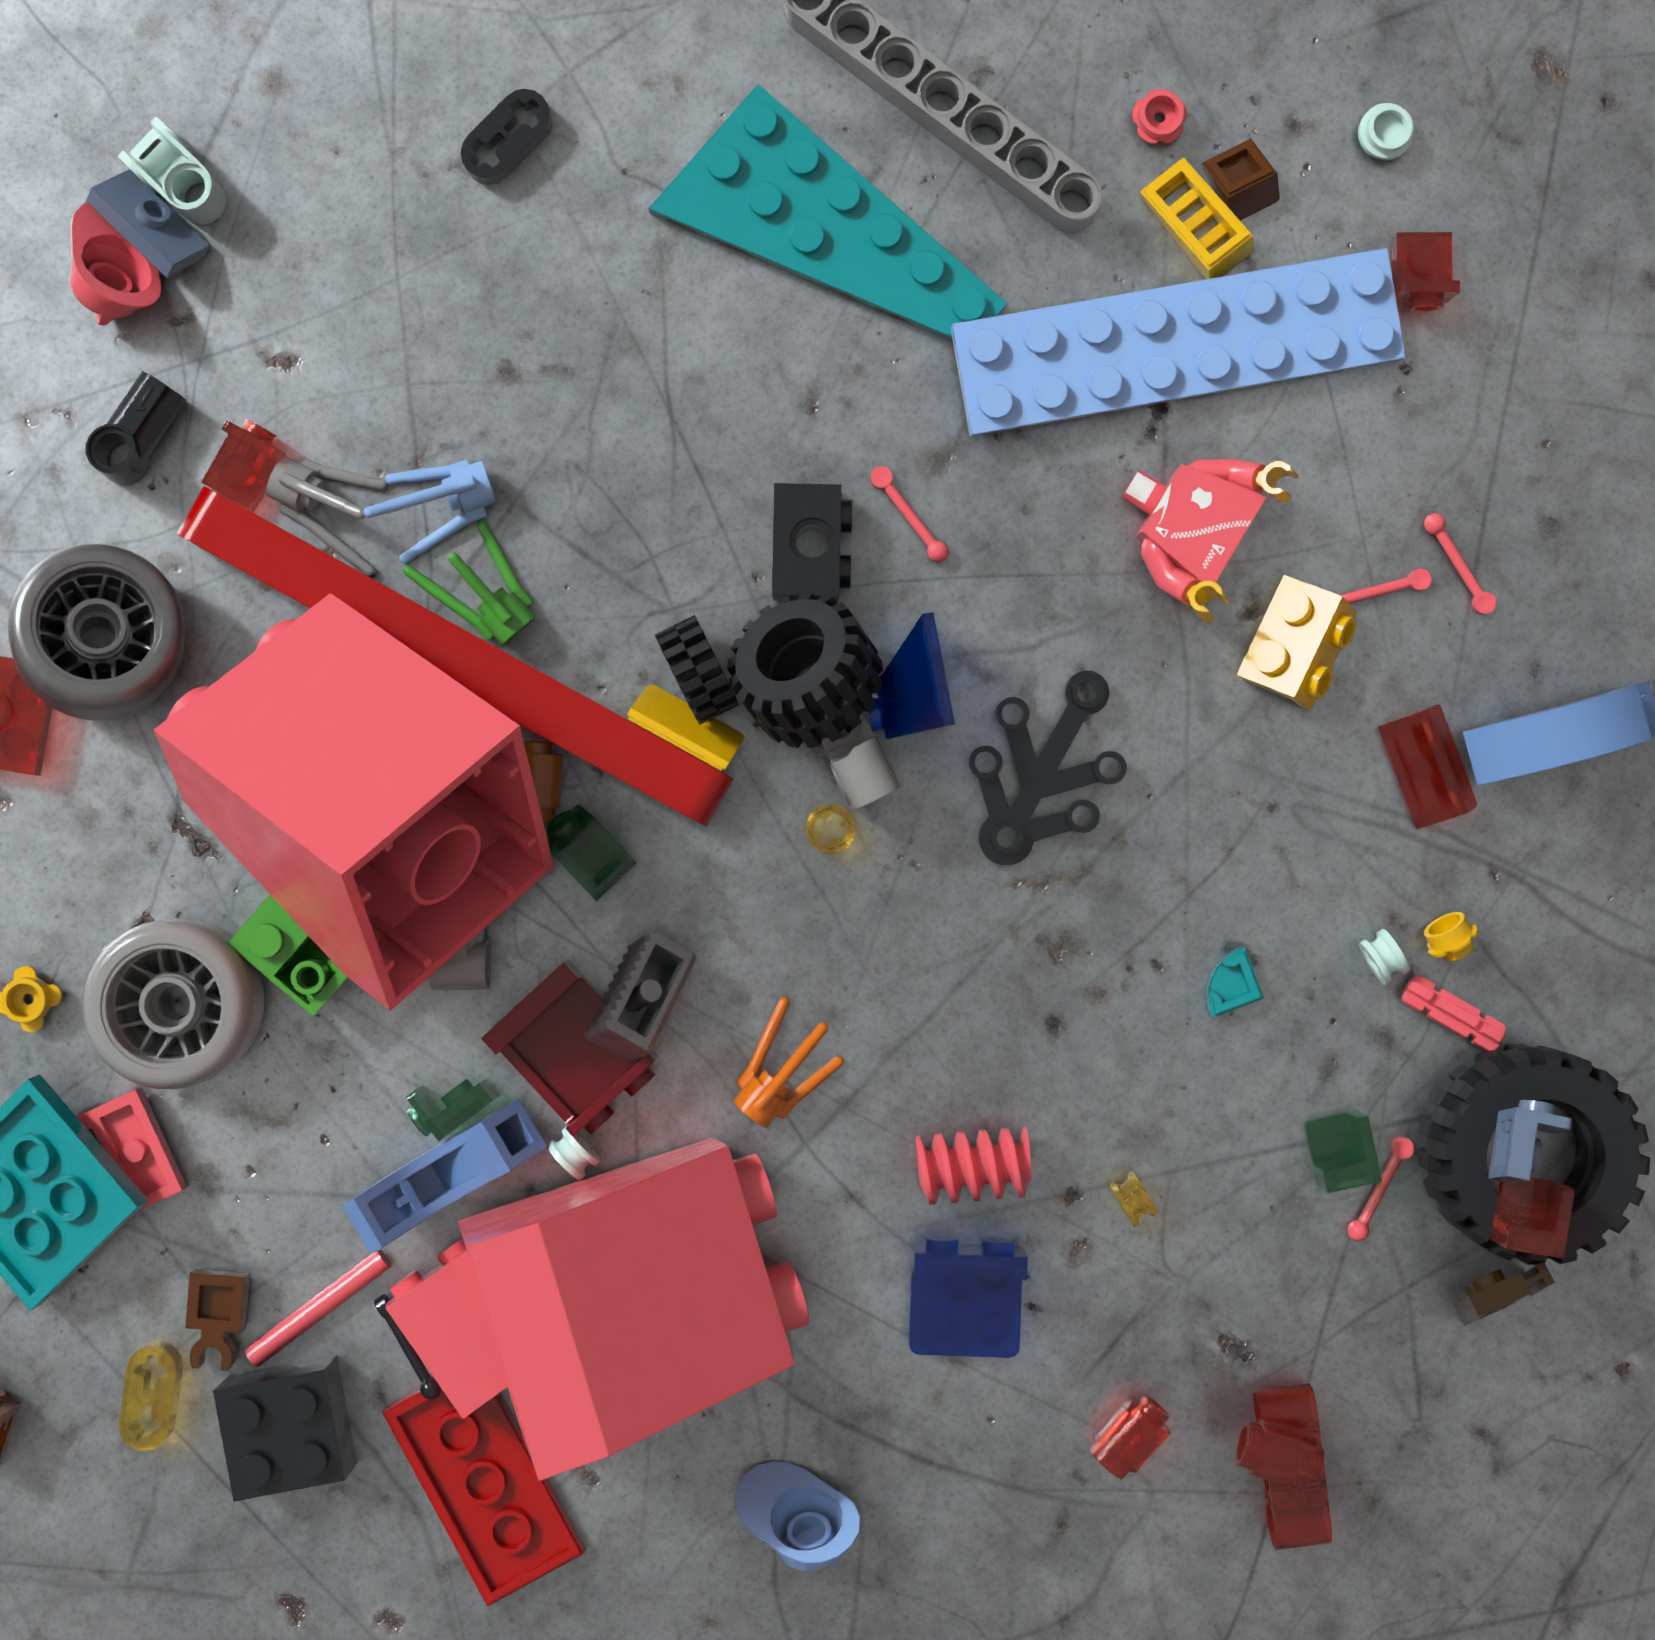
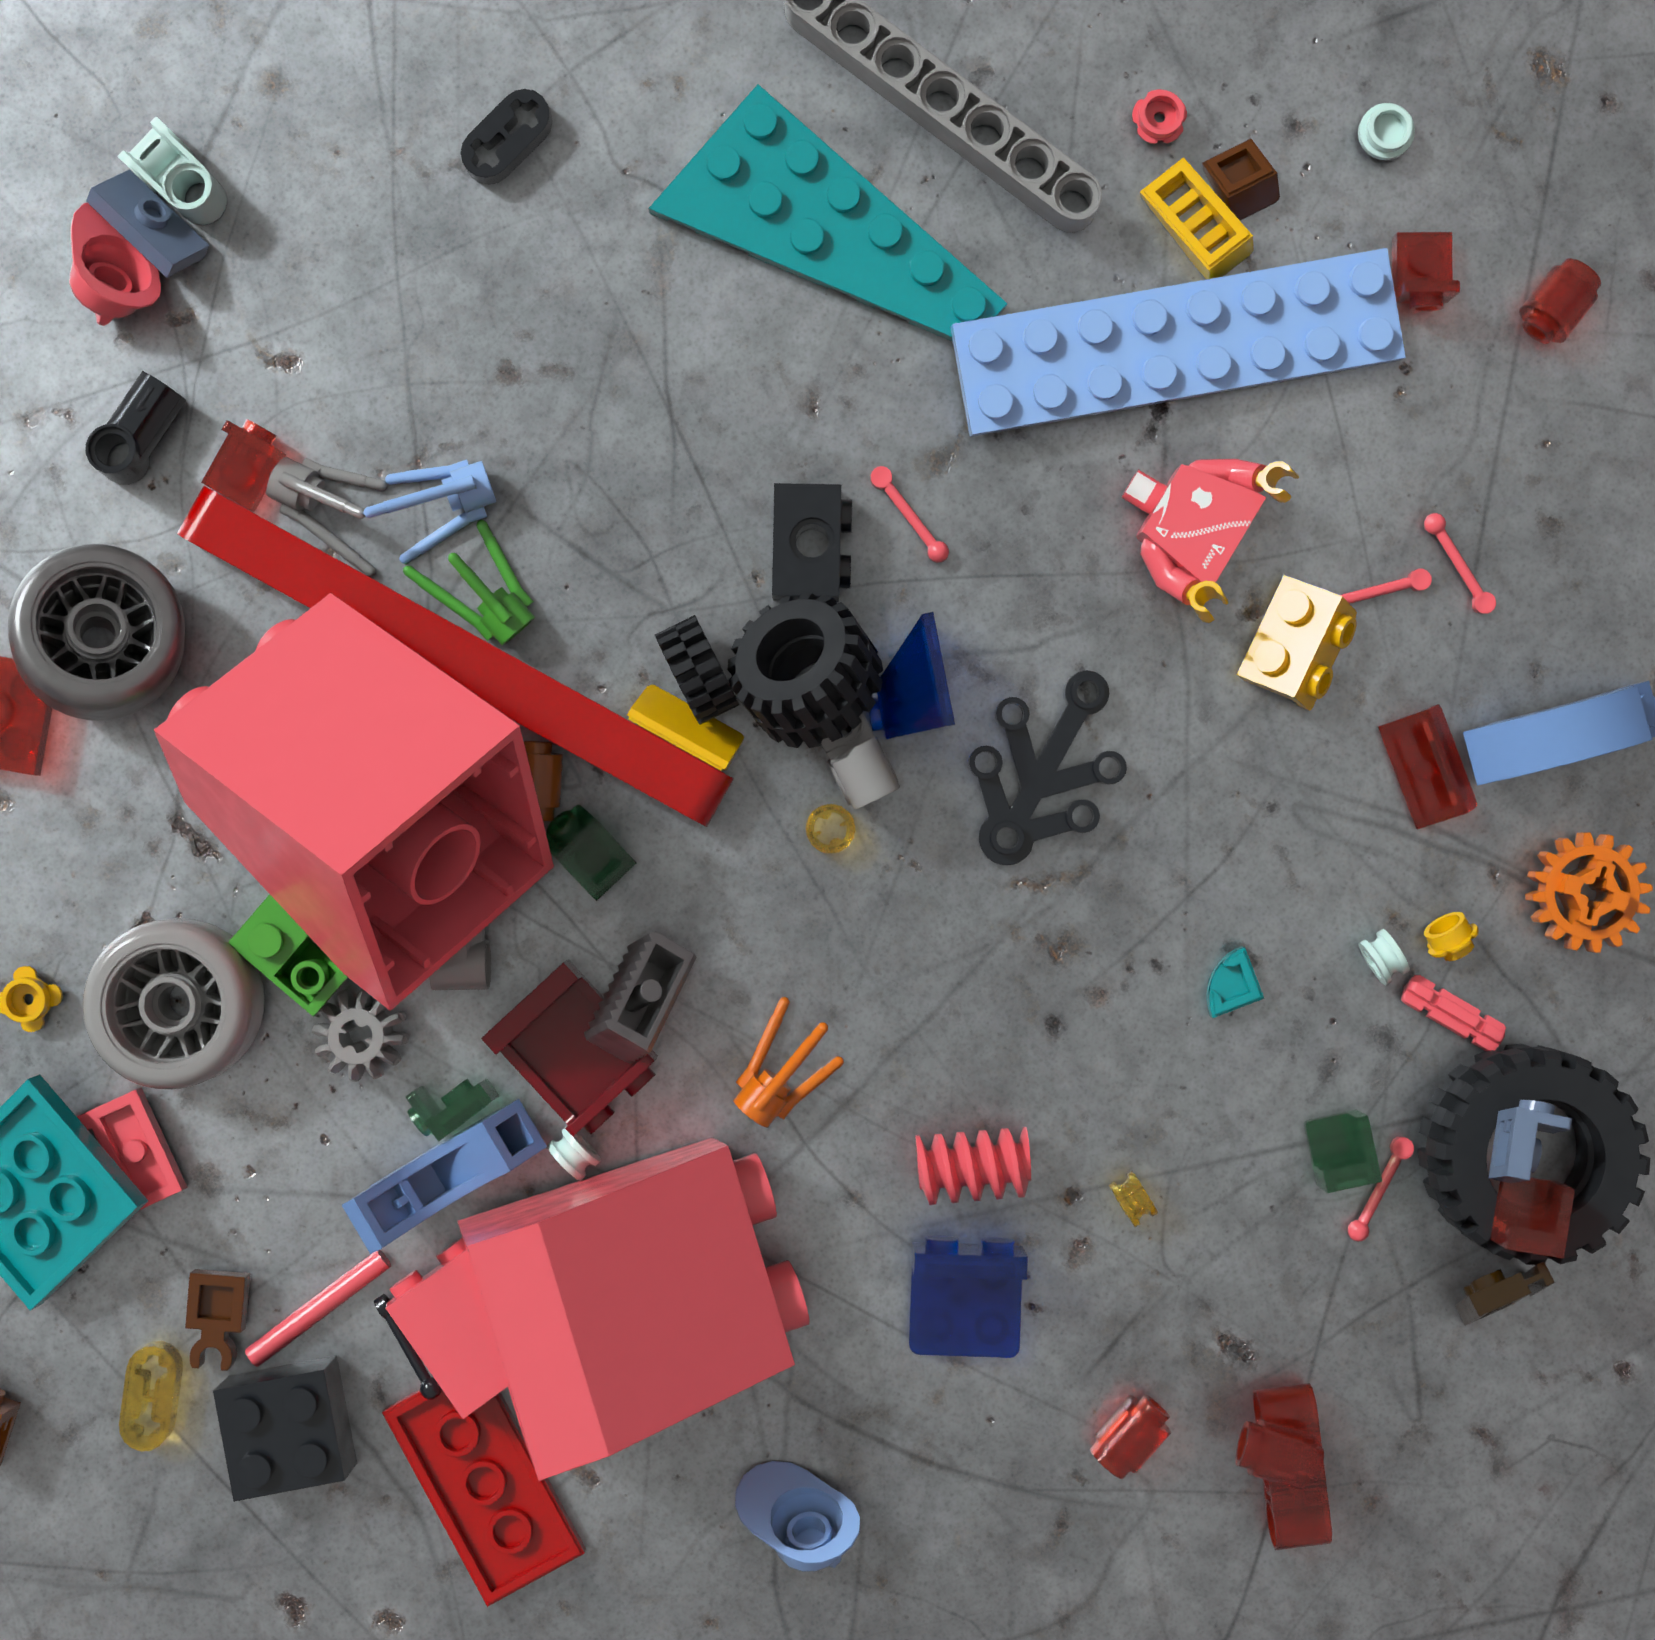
(356, 1053): none -> light grey gear
(1560, 301): none -> clear red brick
(1579, 911): none -> orange gear

